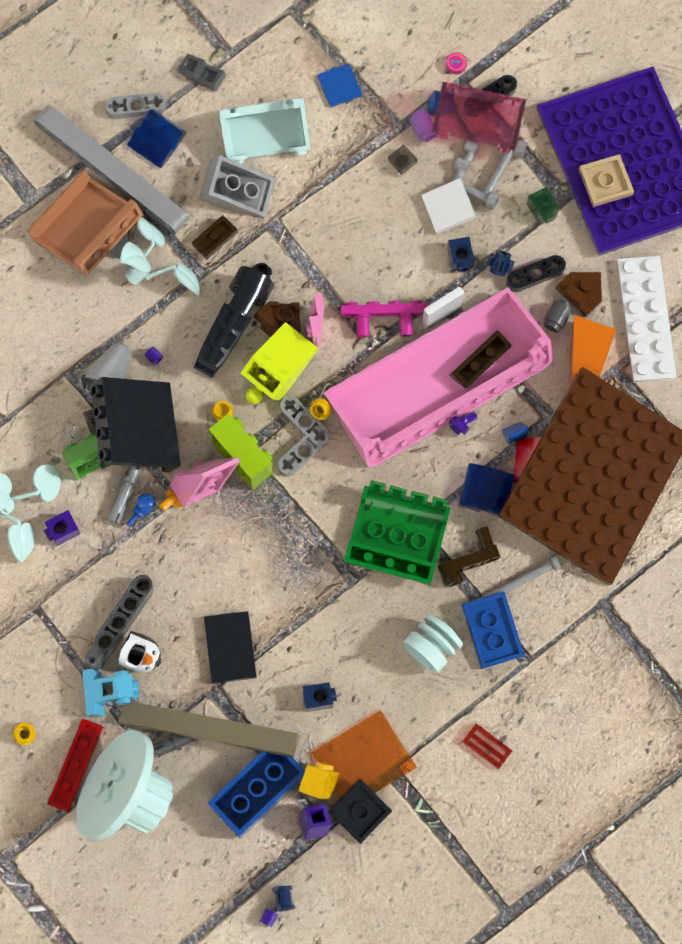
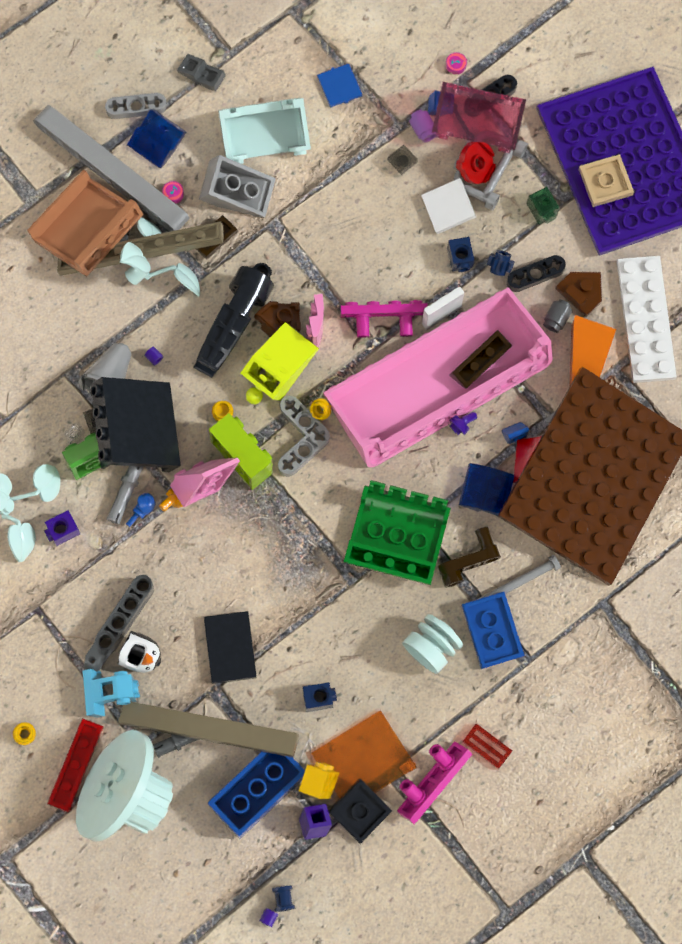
(160, 245): none -> dark tan tile
(173, 191): none -> dark pink tile
(427, 791): none -> dark pink plate
(467, 159): none -> red plate

